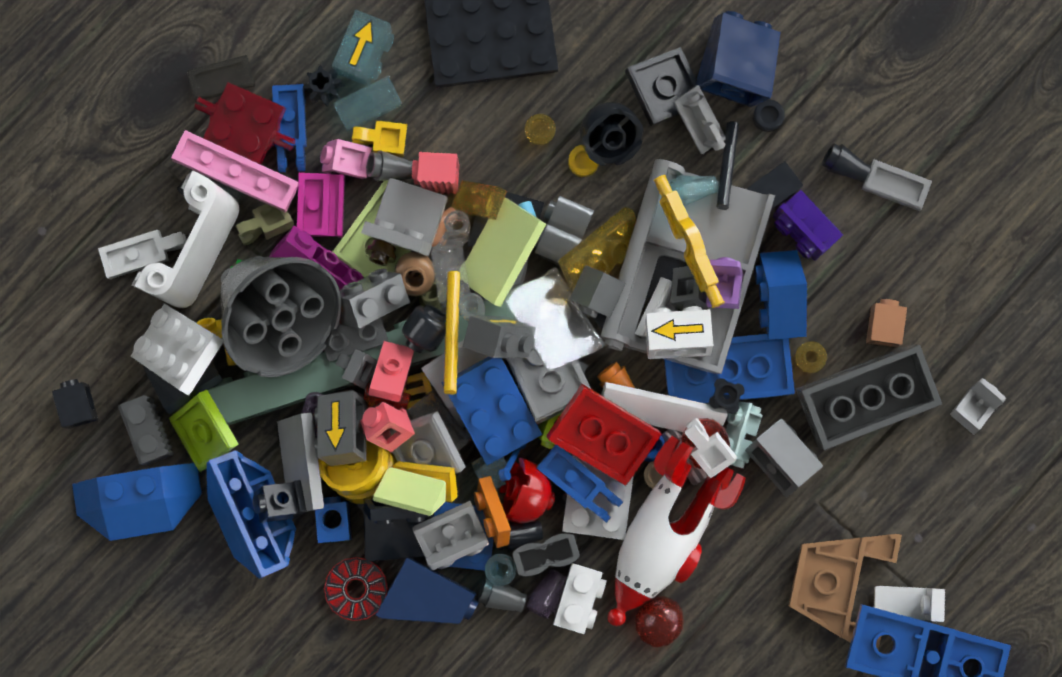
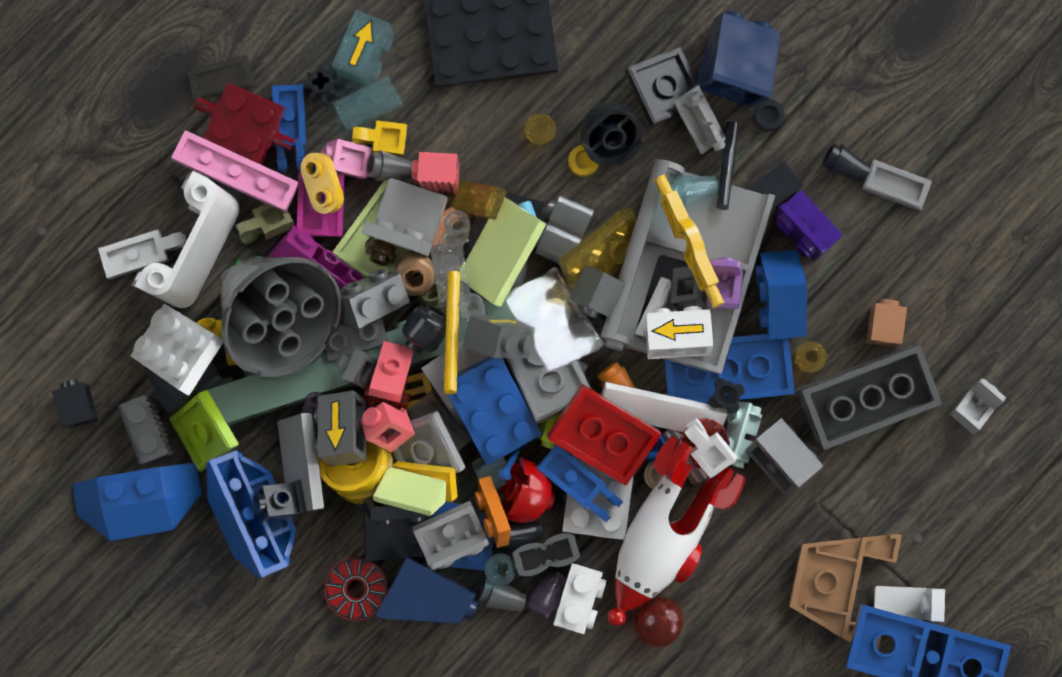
(322, 181): none -> yellow plate
(343, 531): blue brick -> none

